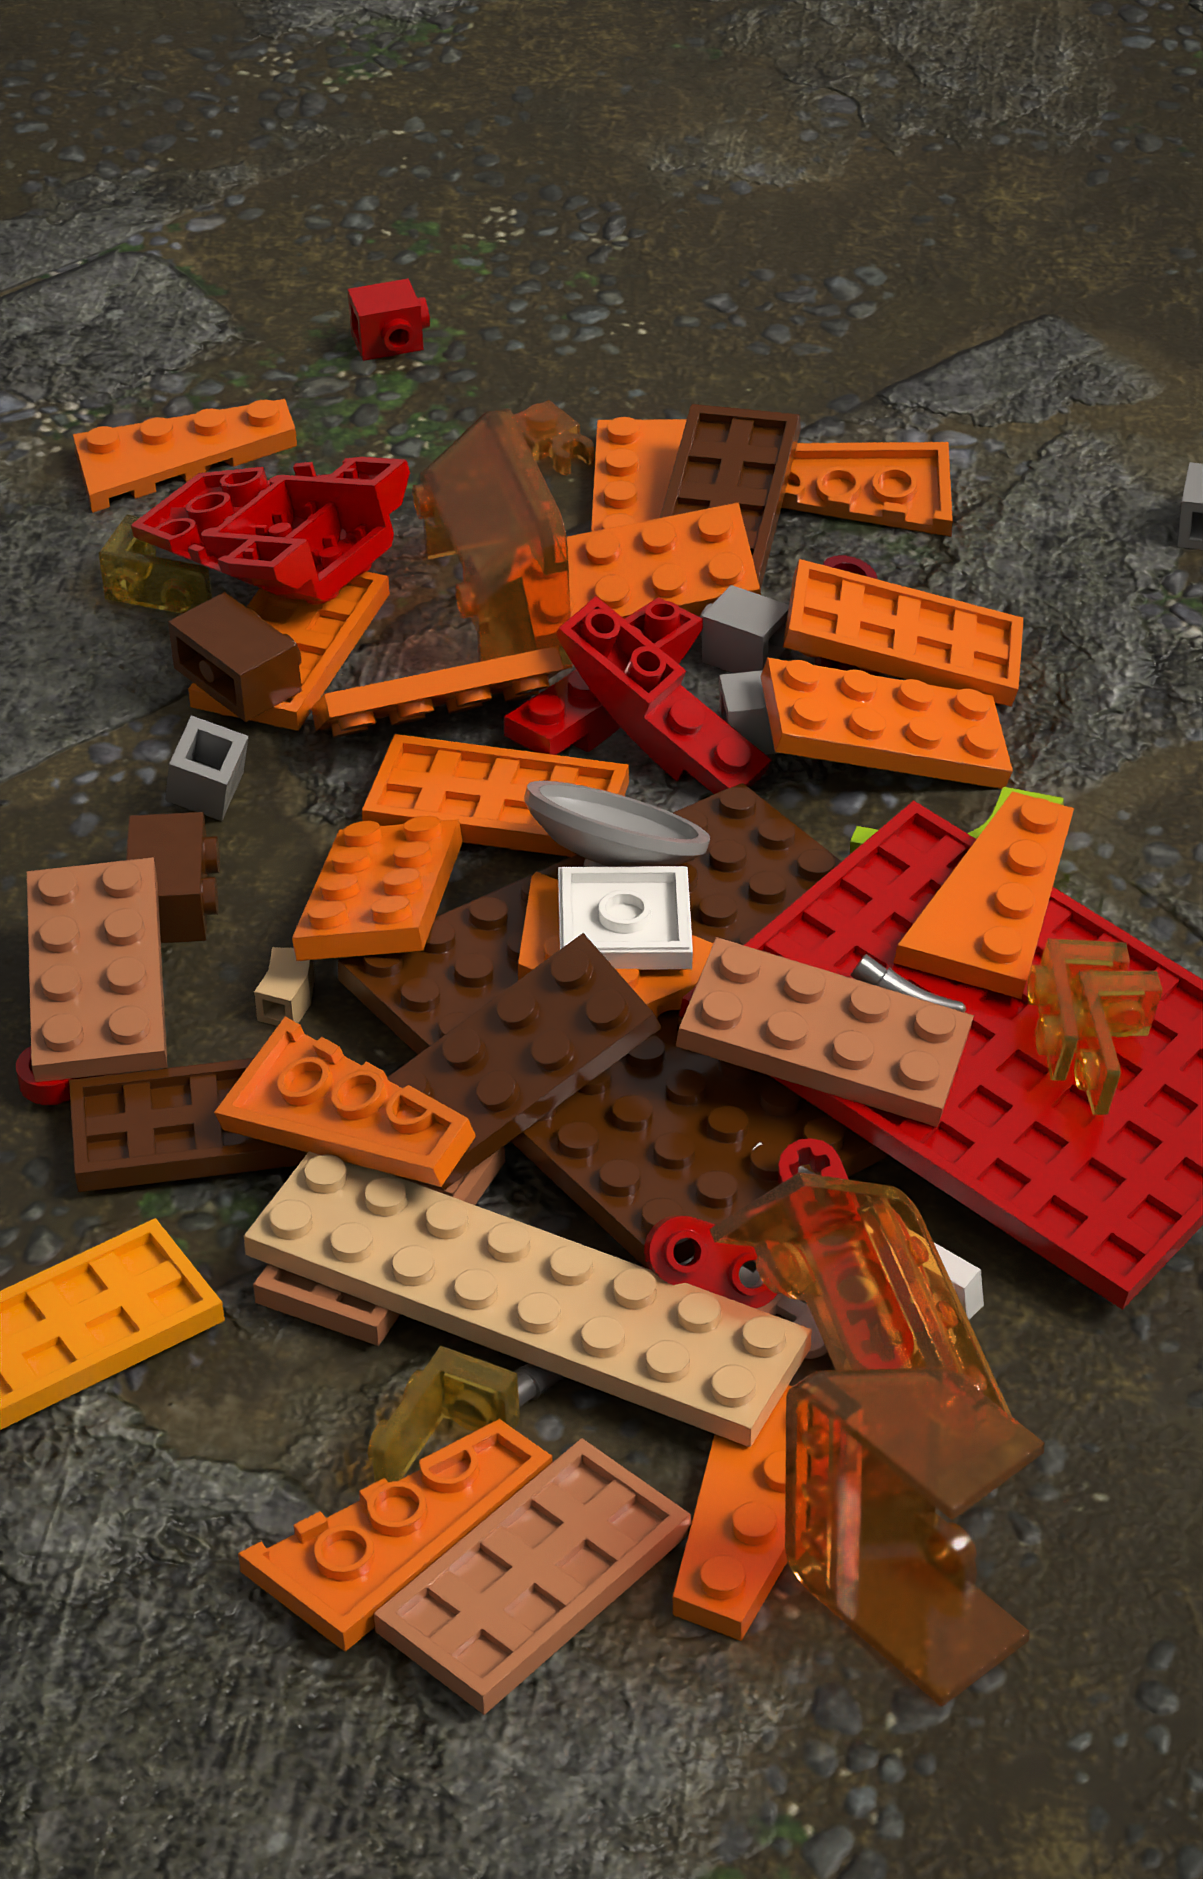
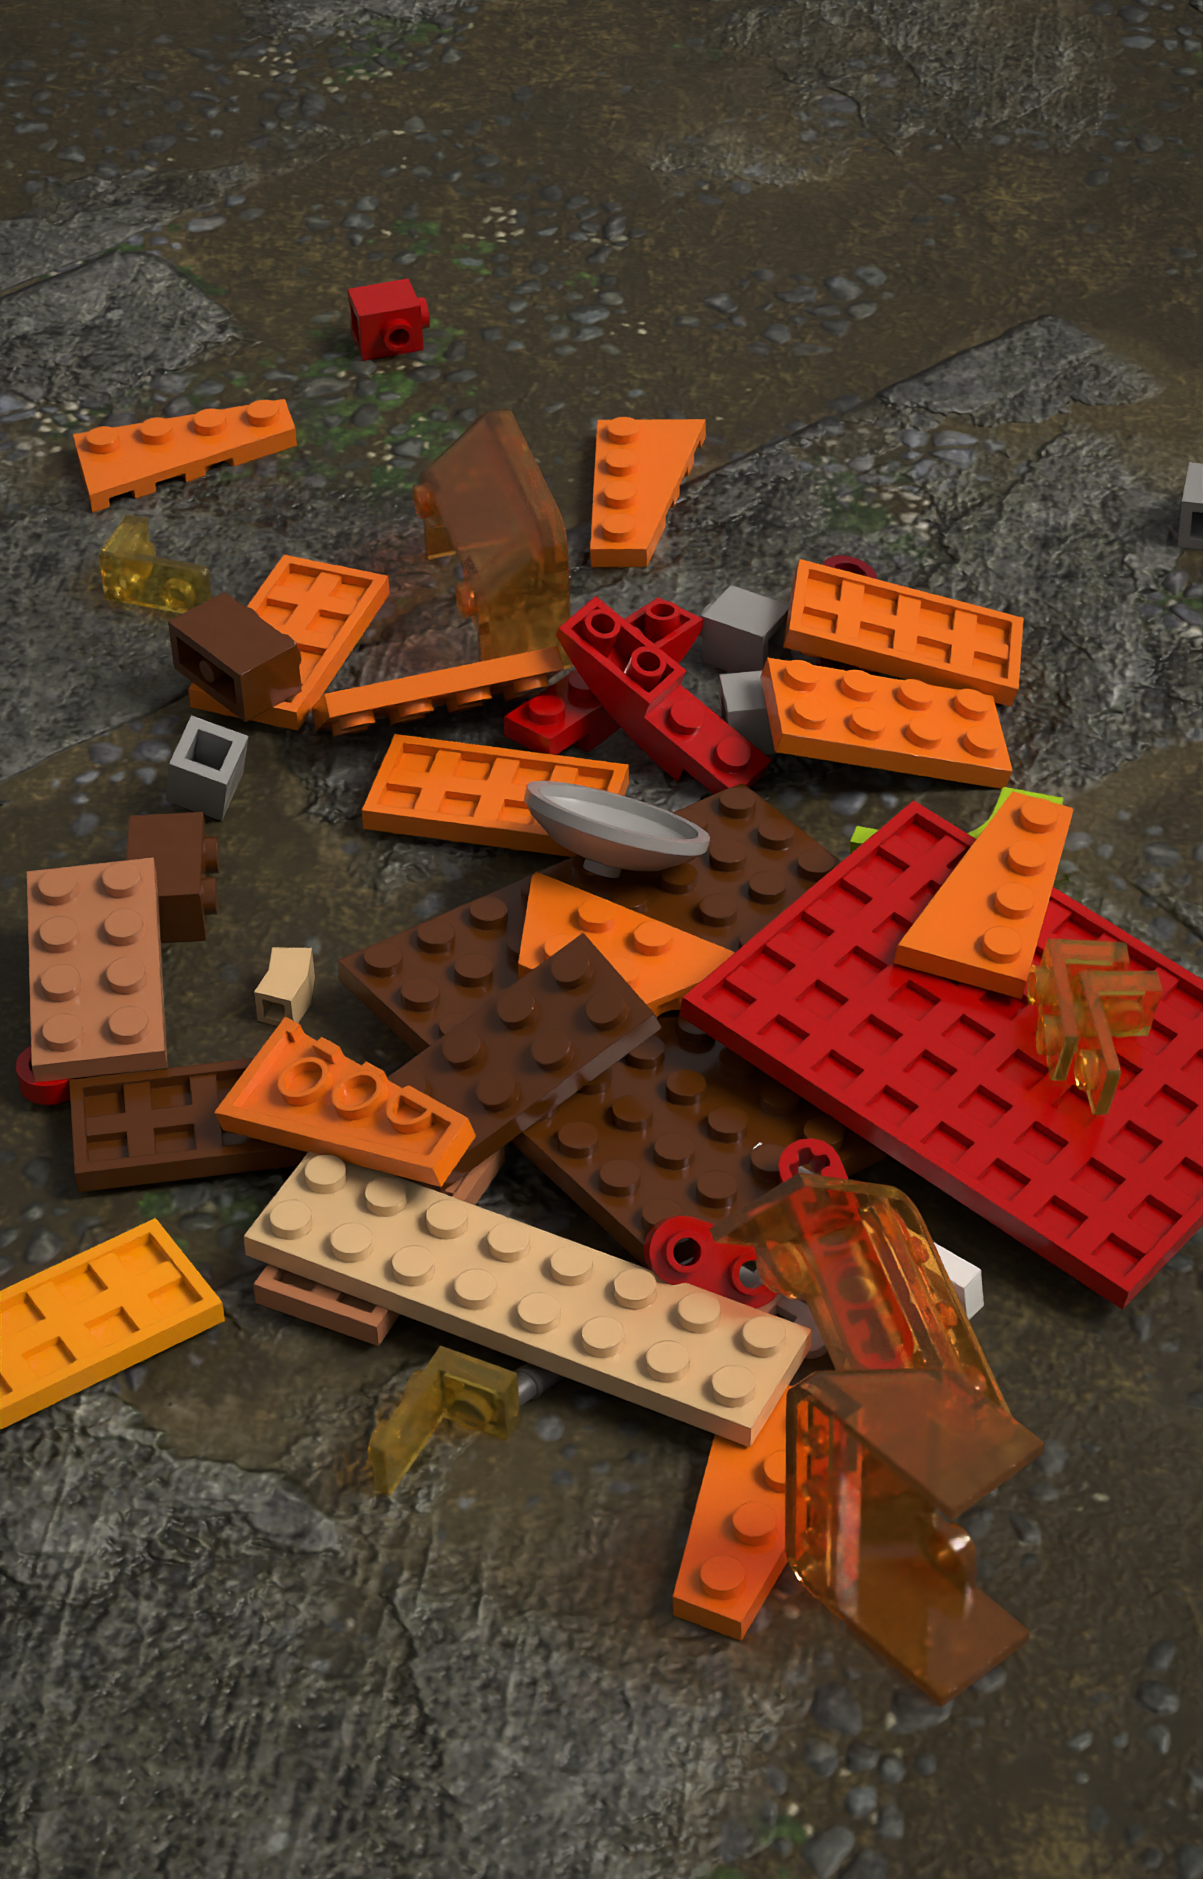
(283, 533): red wedge -> none
(360, 1557): orange wing -> none
(378, 889): orange plate -> none
(532, 1575): nougat plate -> none
(554, 434): clear orange plate -> none
(629, 914): white tile -> none
(672, 557): orange plate -> none
(734, 459): reddish brown plate -> none
(825, 1031): nougat plate -> none
(874, 483): orange wing -> none
(874, 973): flat silver helmet -> none

